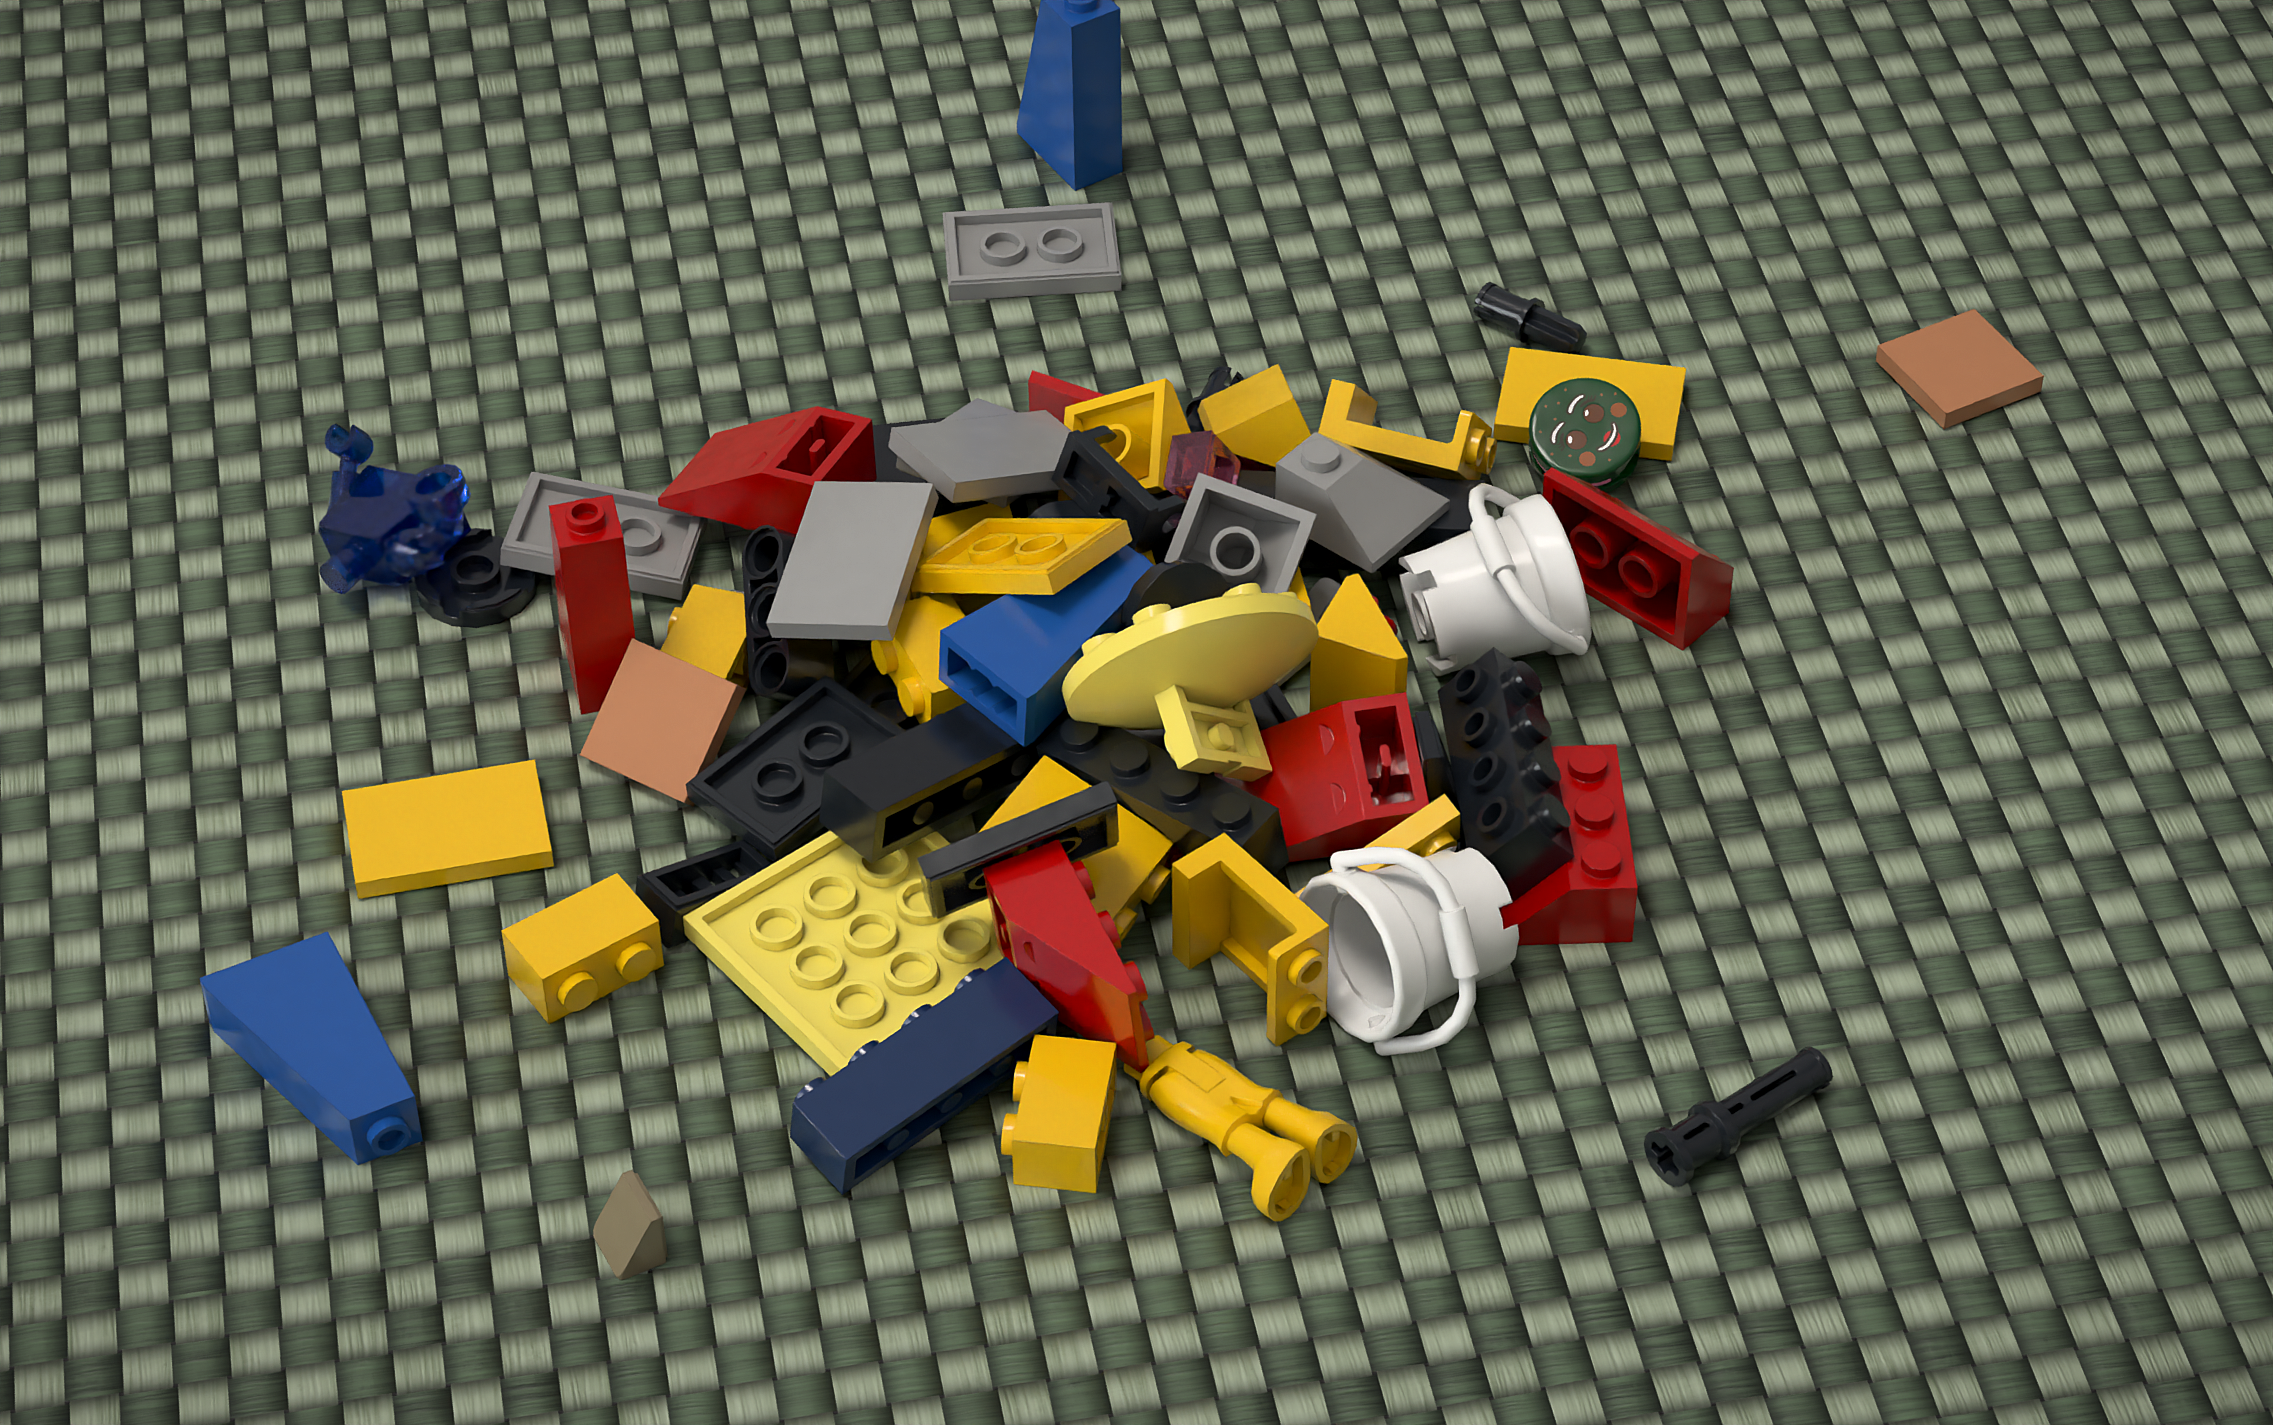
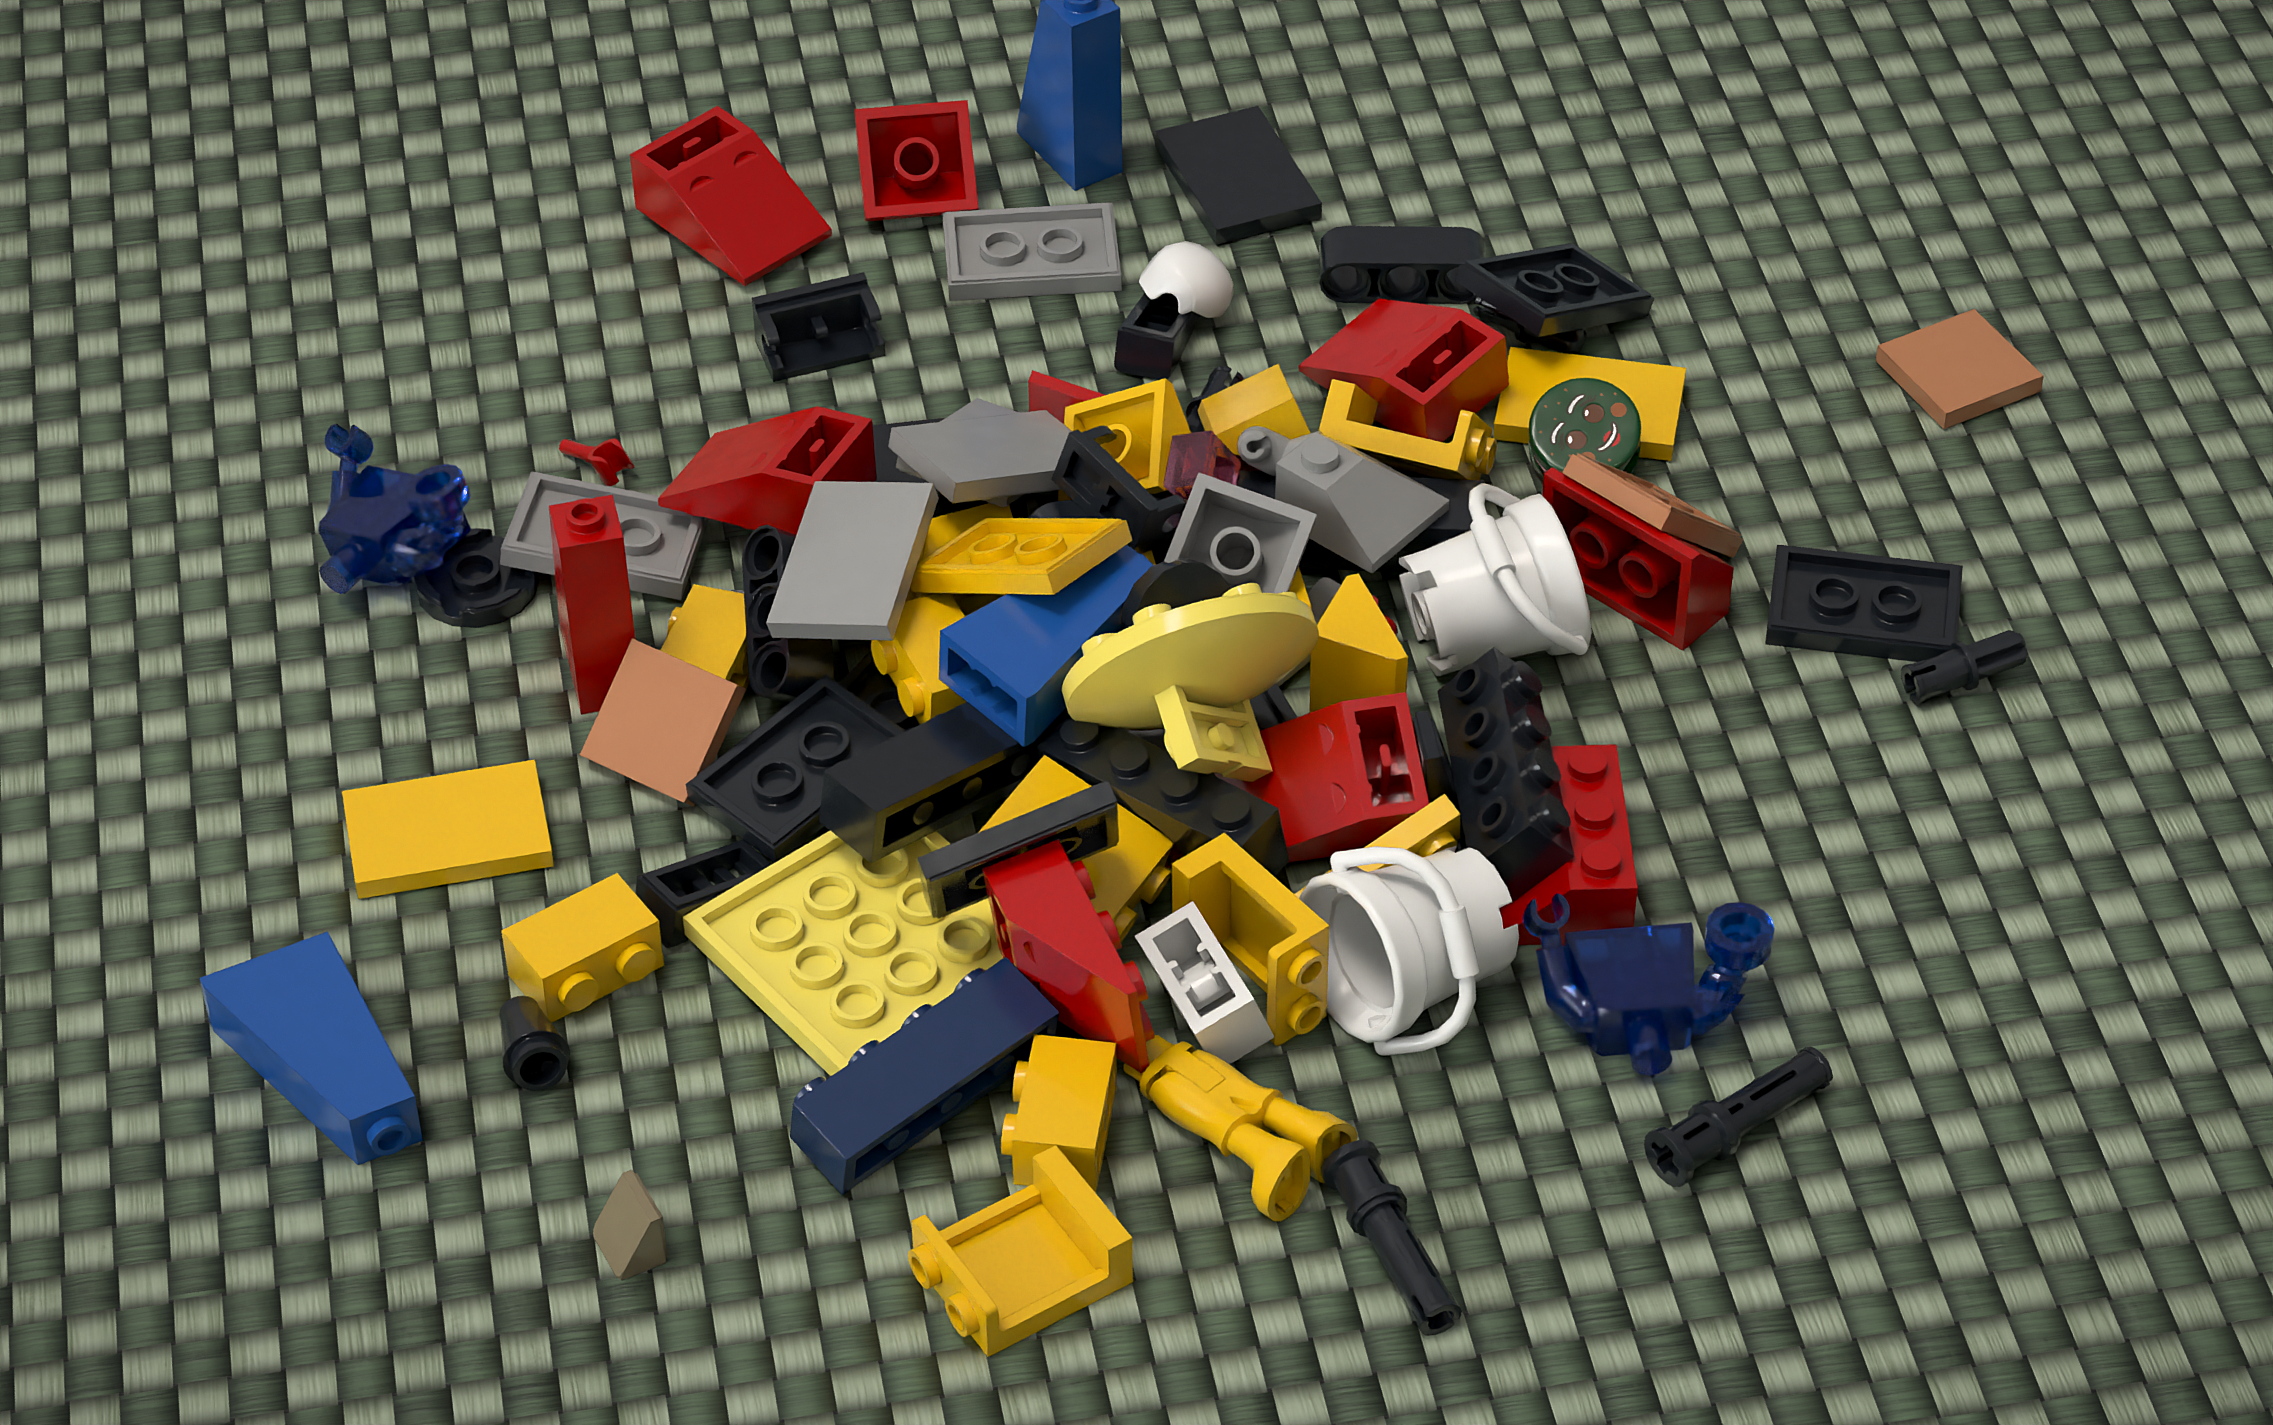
(531, 1045): none -> black cone
(605, 458): none -> red hand
(725, 196): none -> red slope
(817, 327): none -> black hinge
(915, 160): none -> red slope
(1025, 1257): none -> yellow panel
(1153, 337): none -> black slope
(1192, 276): none -> white hair
(1204, 985): none -> white brick
(1238, 175): none -> black tile
(1264, 447): none -> light grey arm
(1379, 1213): none -> black pin
(1397, 263): none -> black beam
(1416, 364): none -> red slope
(1554, 289): none -> black tile
(1636, 984): none -> clear blue torso
(1653, 504): none -> nougat tile
(1863, 604): none -> black tile
(1963, 665): none -> black axle

